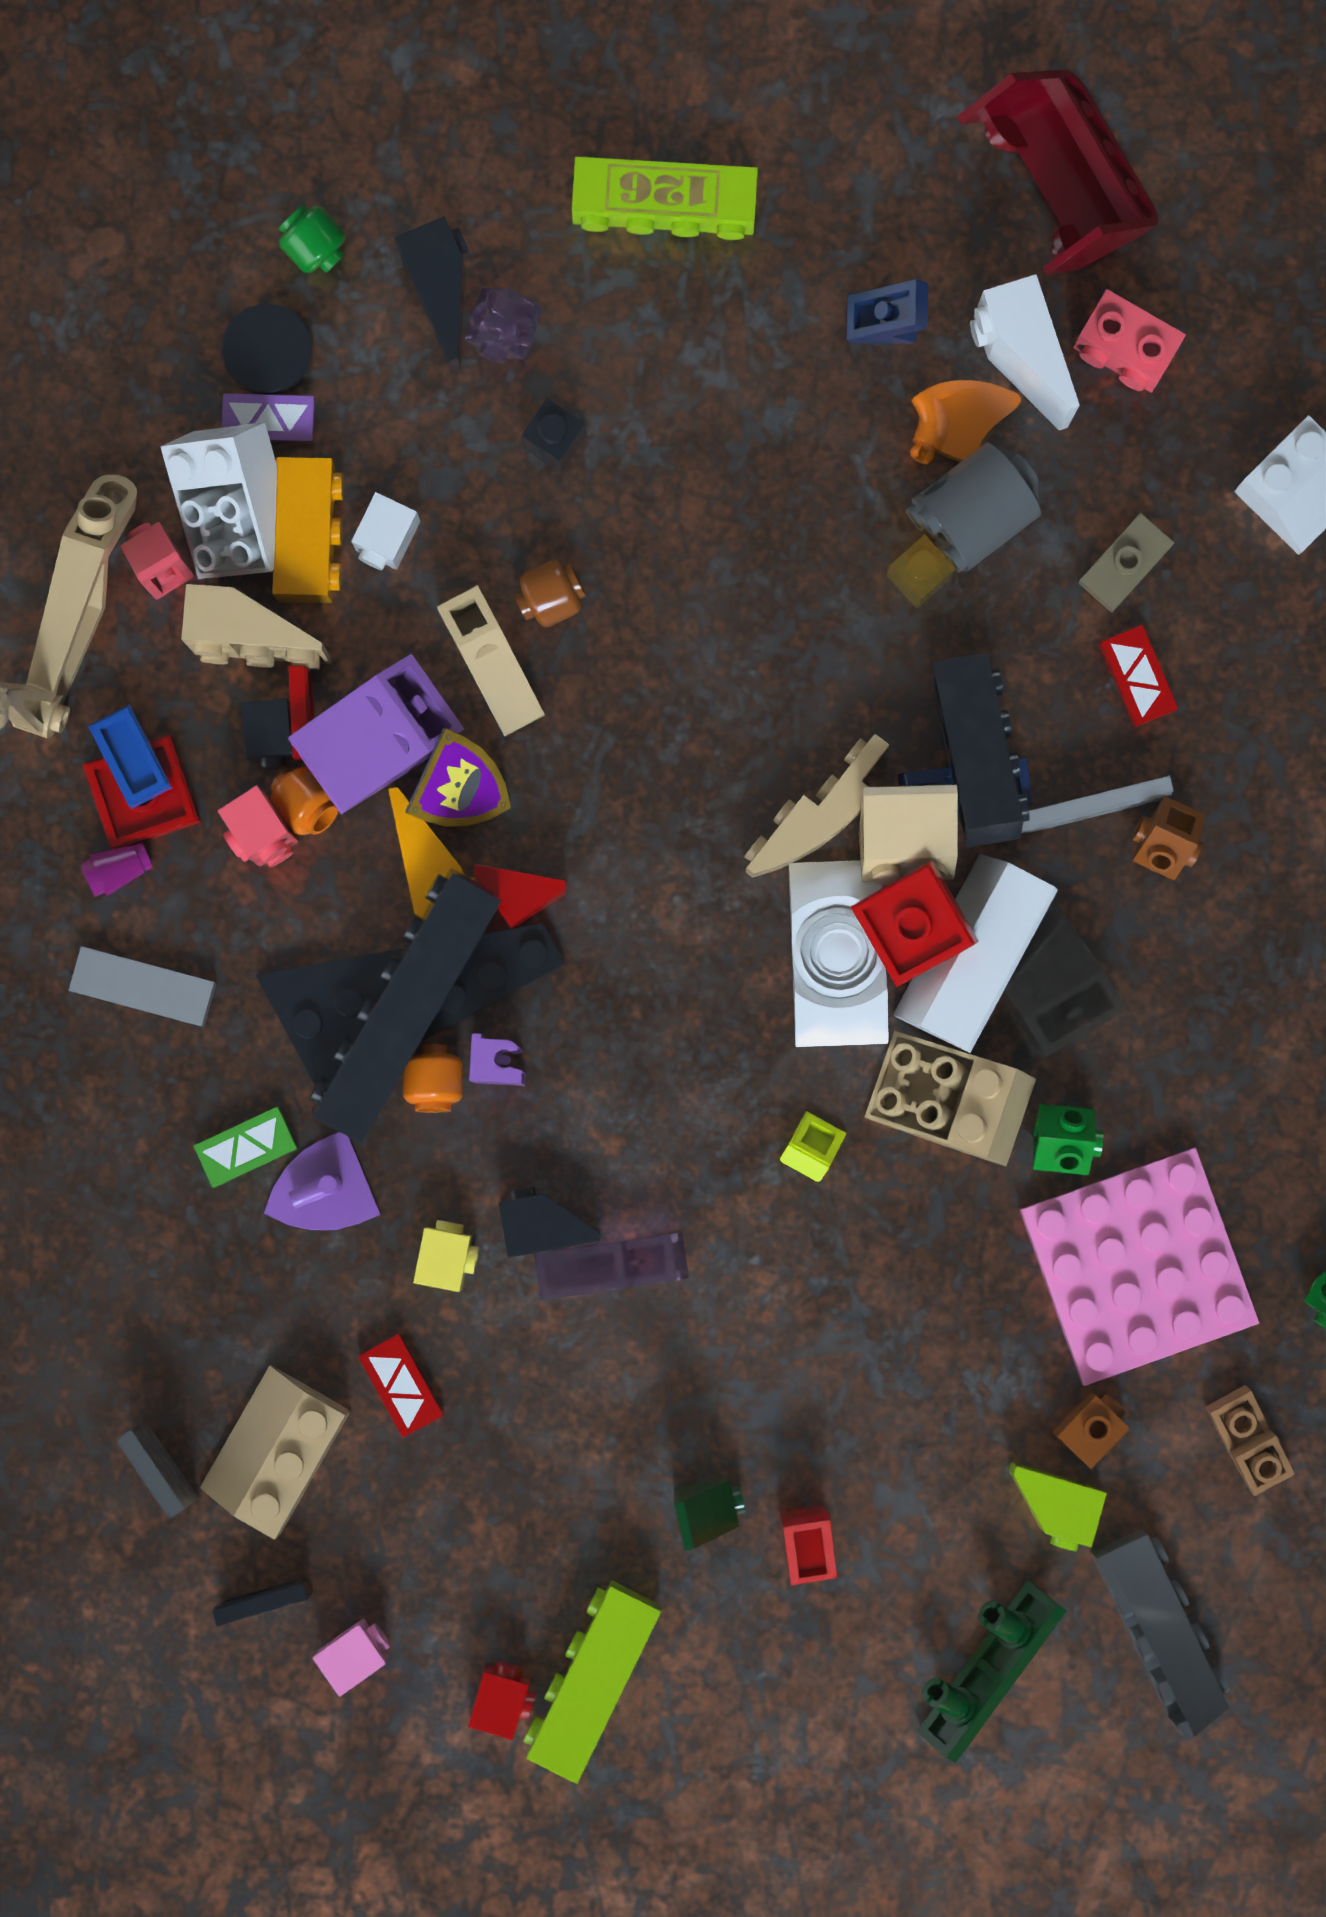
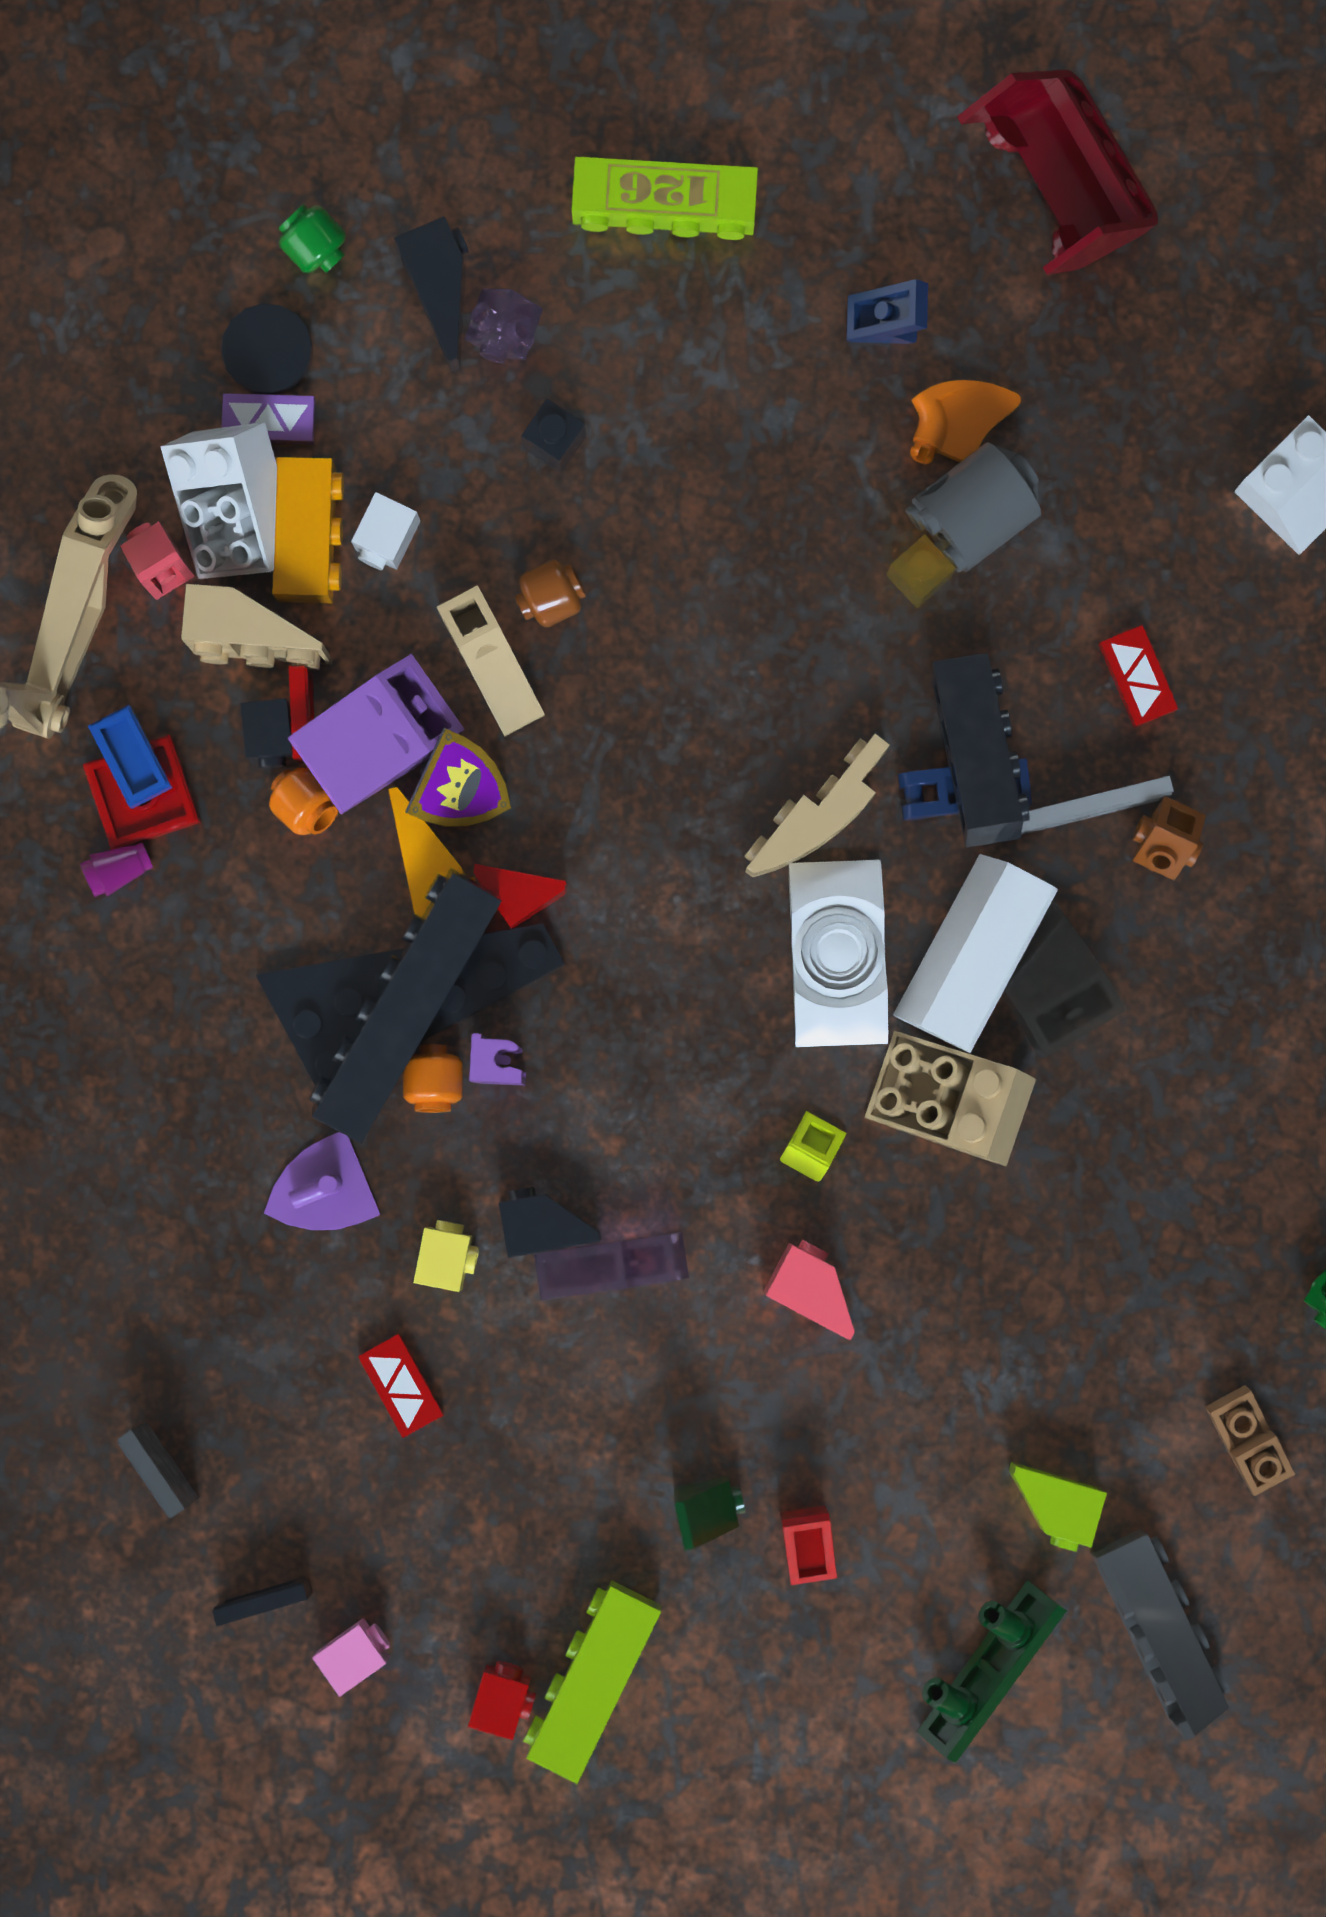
(142, 986): light grey tile -> none
(245, 1147): bright green tile -> none
(257, 829): coral brick -> none
(274, 1452): tan slope -> none
(810, 1288): none -> coral slope
(906, 830): tan slope -> none
(914, 923): red tile -> none
(1024, 347): white slope -> none
(1065, 1139): green brick -> none
(1092, 1428): dark orange brick -> none
(1126, 562): dark tan plate -> none
(1128, 342): coral brick -> none
(1139, 1266): bright pink plate -> none

